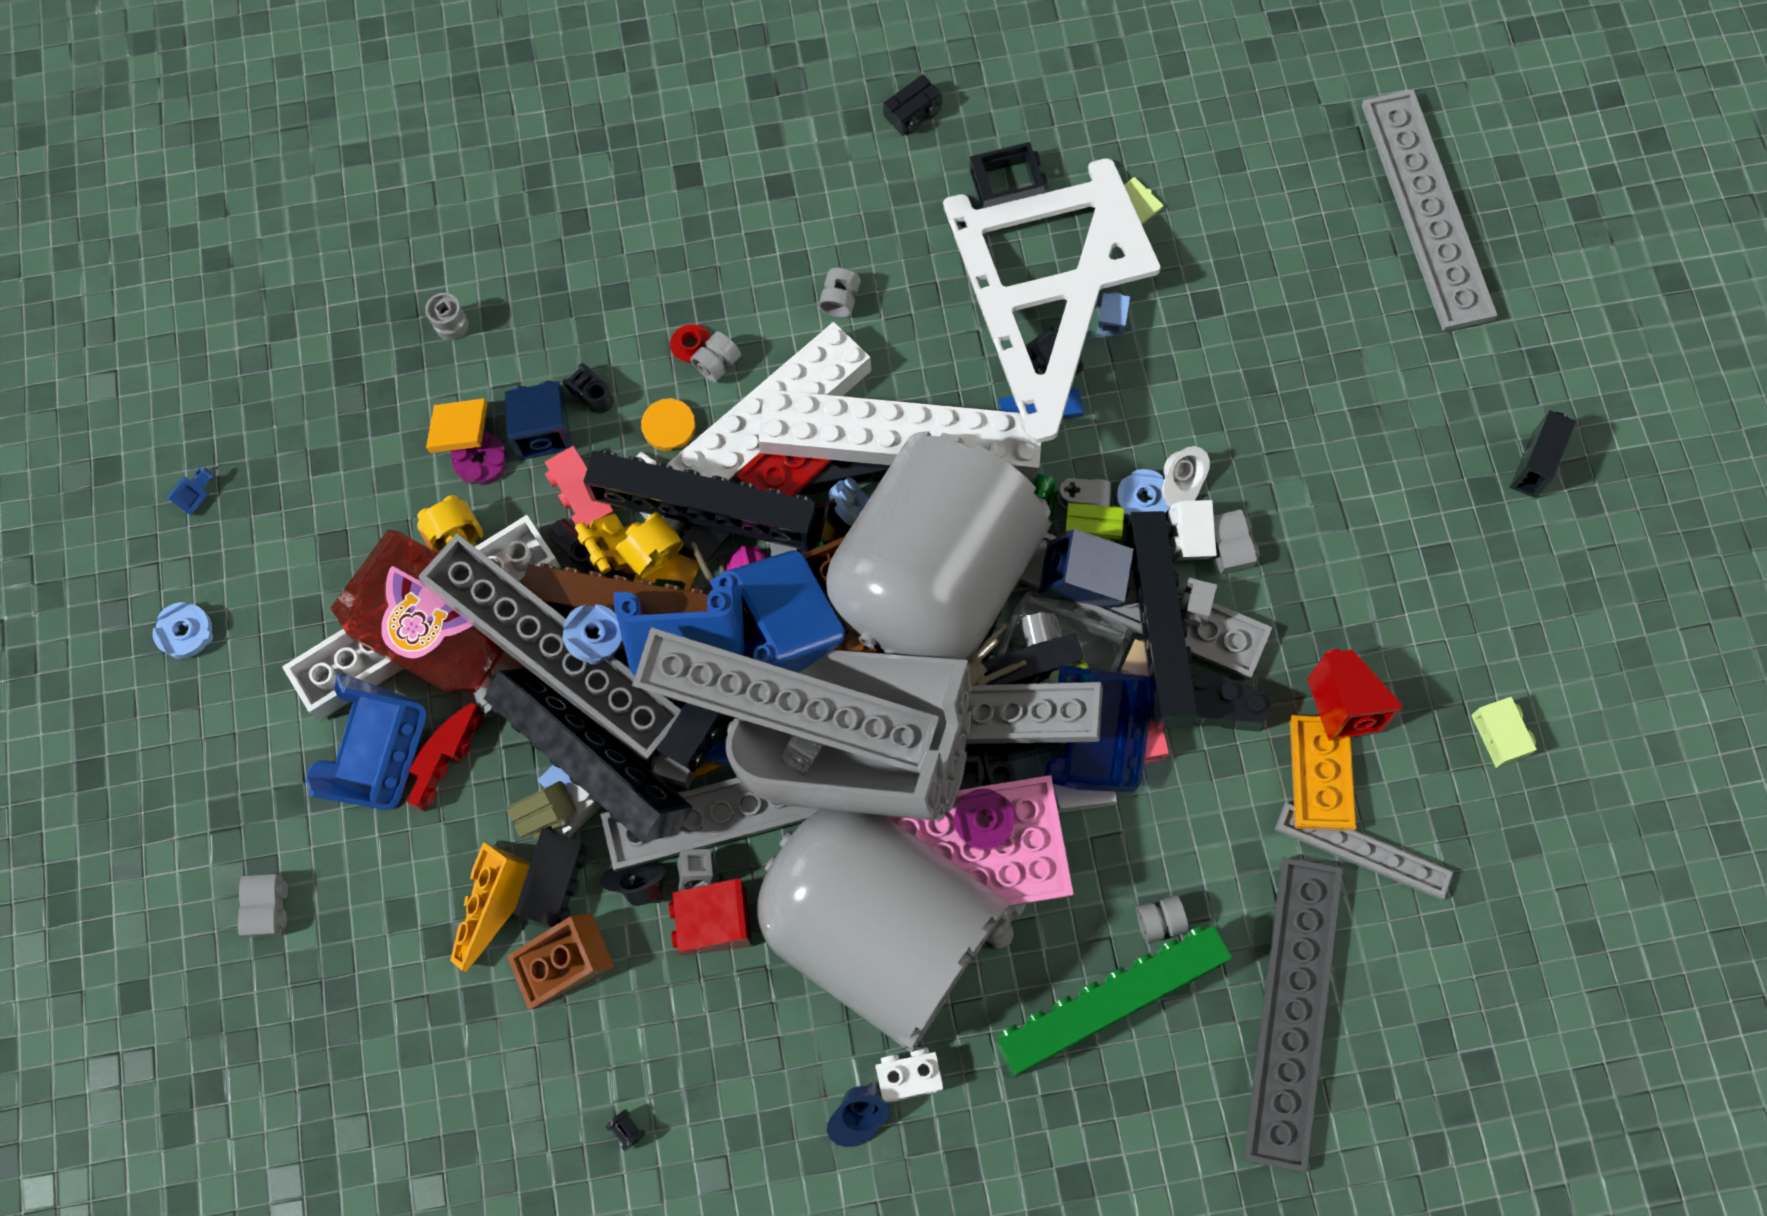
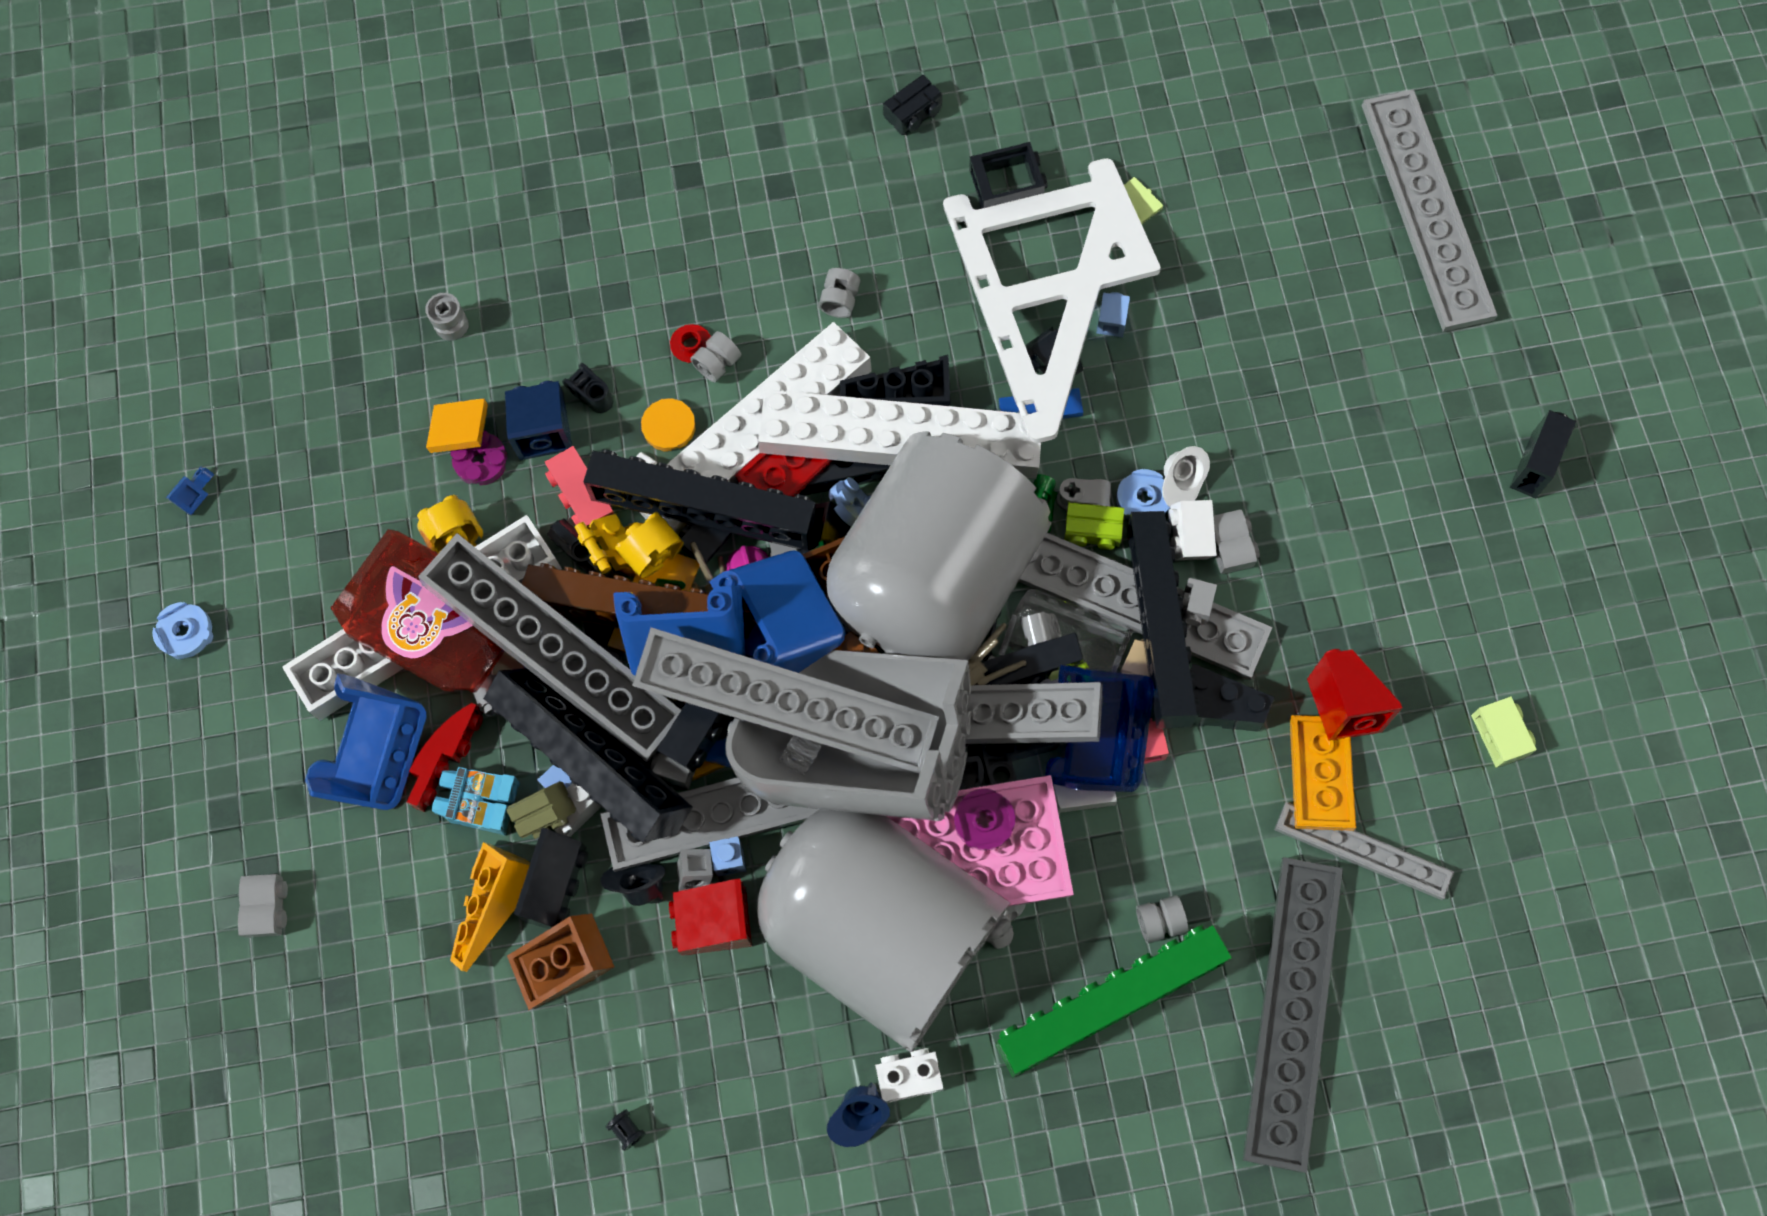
(468, 795): none -> medium azure hips
(592, 649): light blue plate -> none
(727, 856): none -> light blue brick
(915, 384): none -> black wedge
(1086, 570): slope -> none

